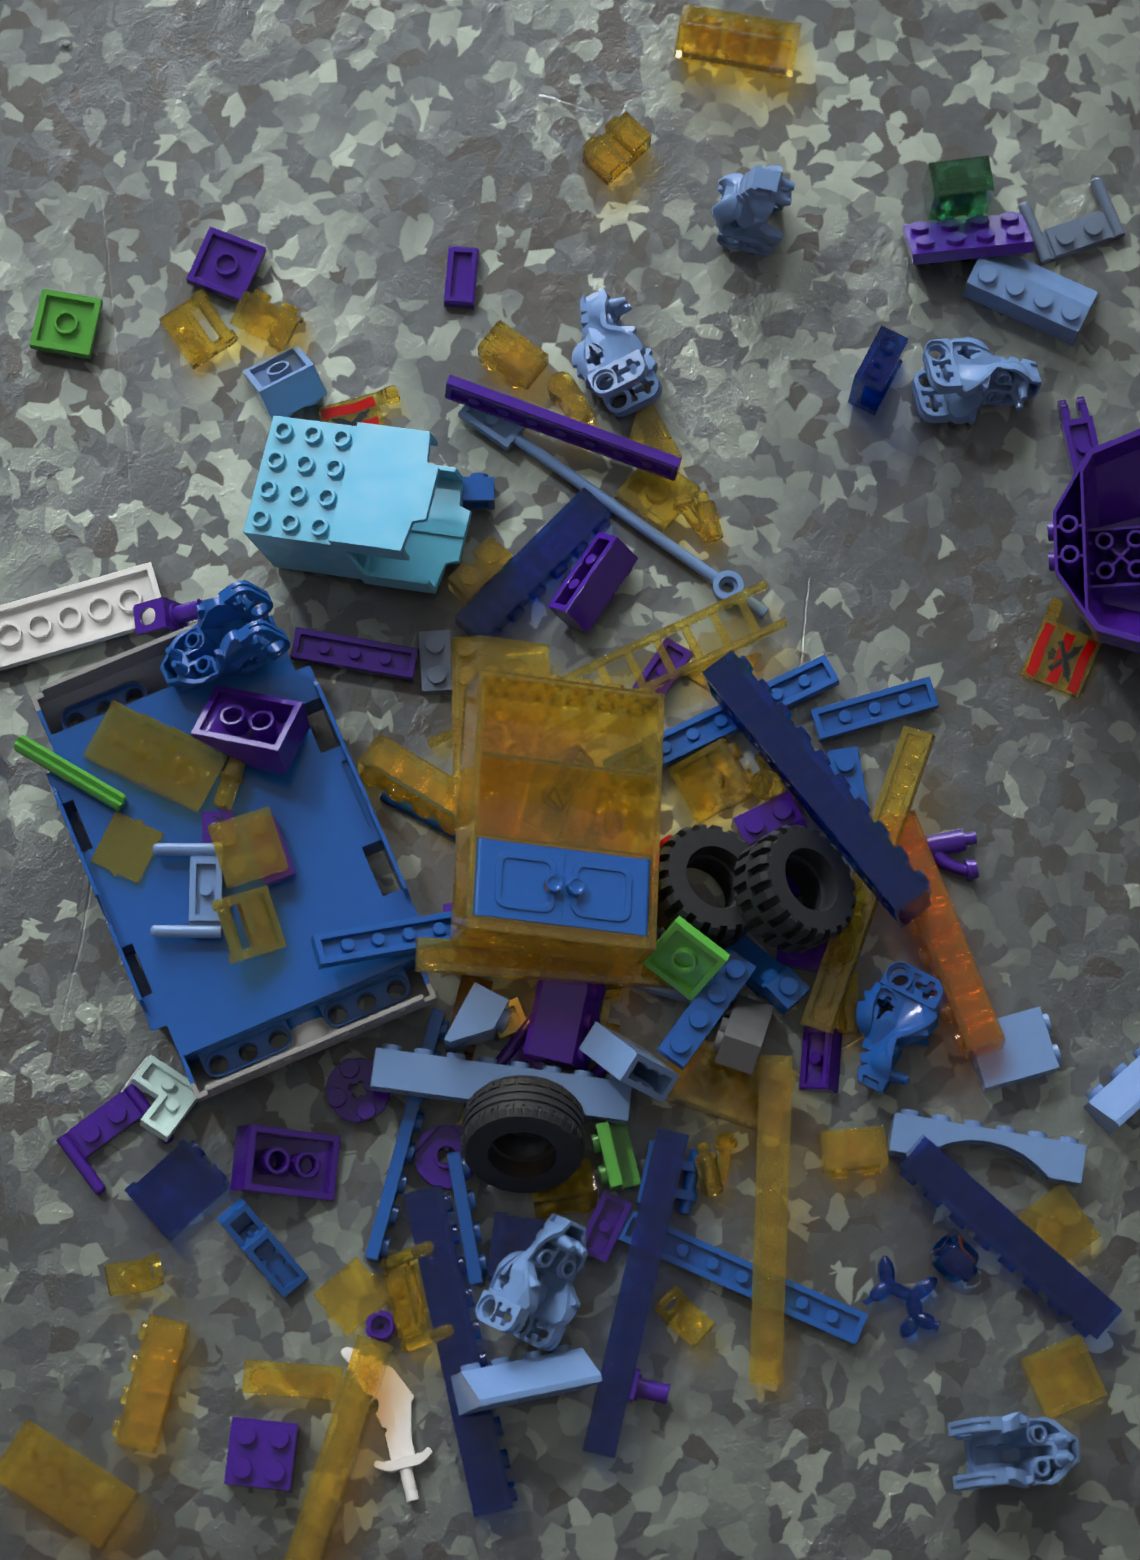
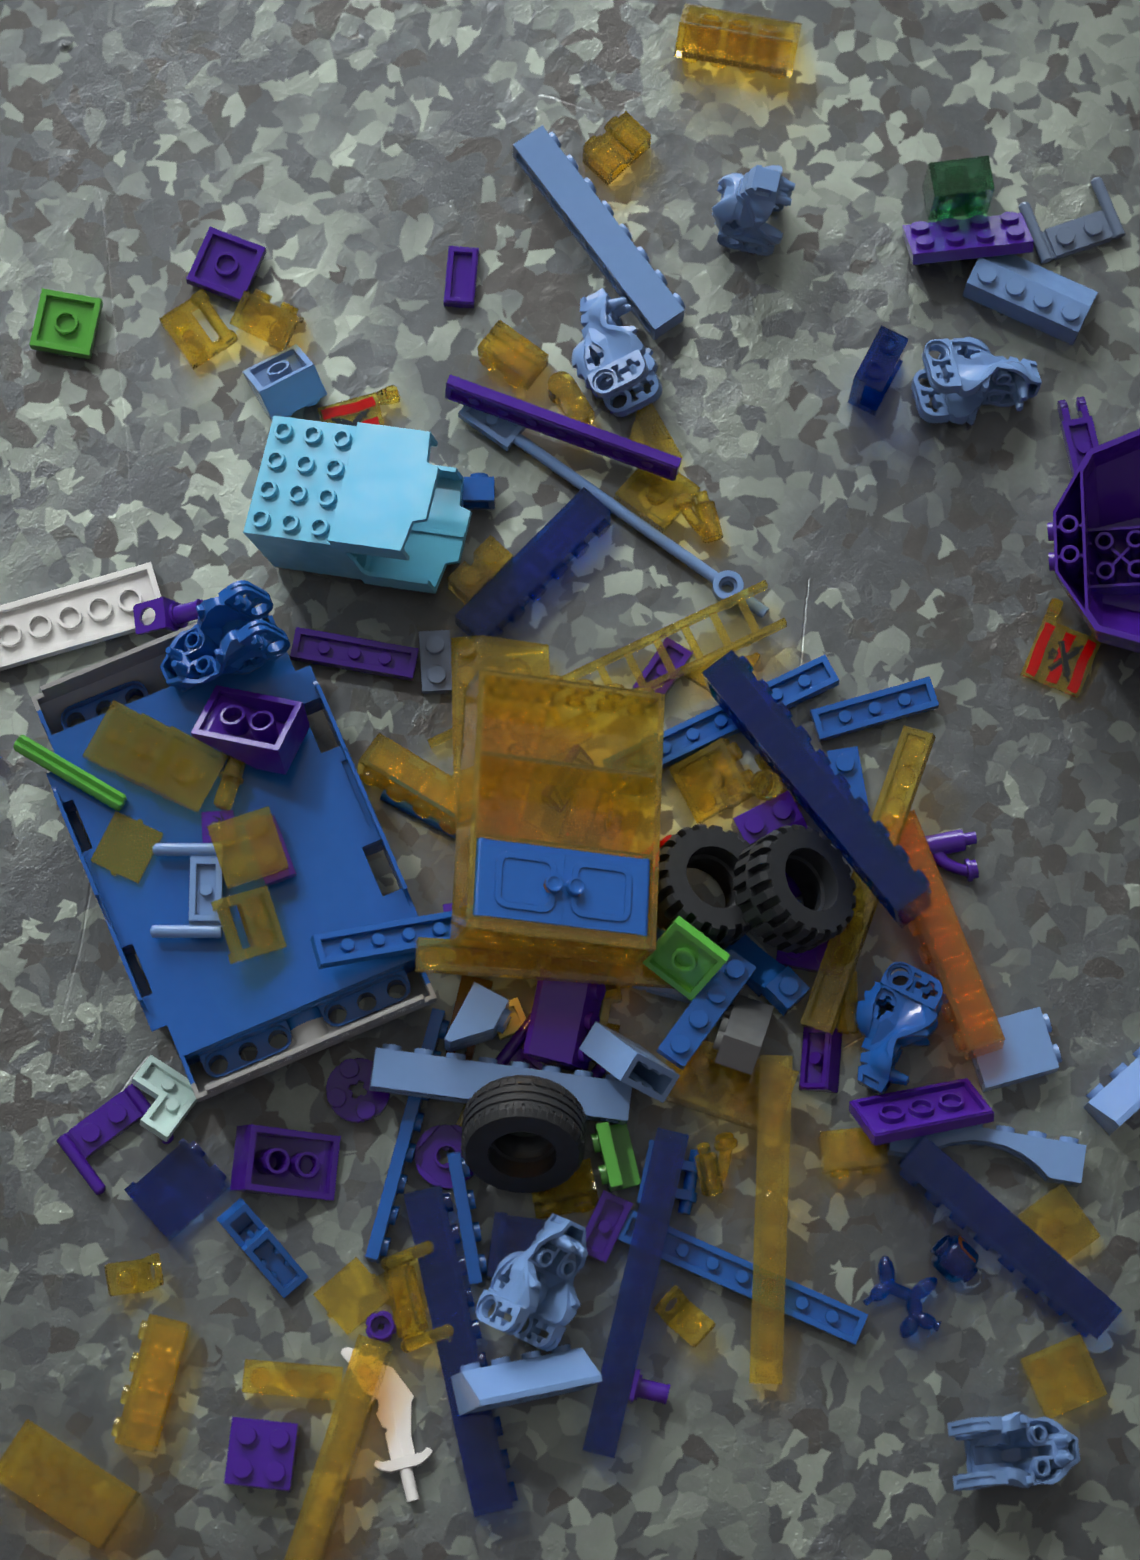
(593, 582): dark purple brick -> none
(598, 231): none -> medium blue brick
(921, 1111): none -> dark purple tile

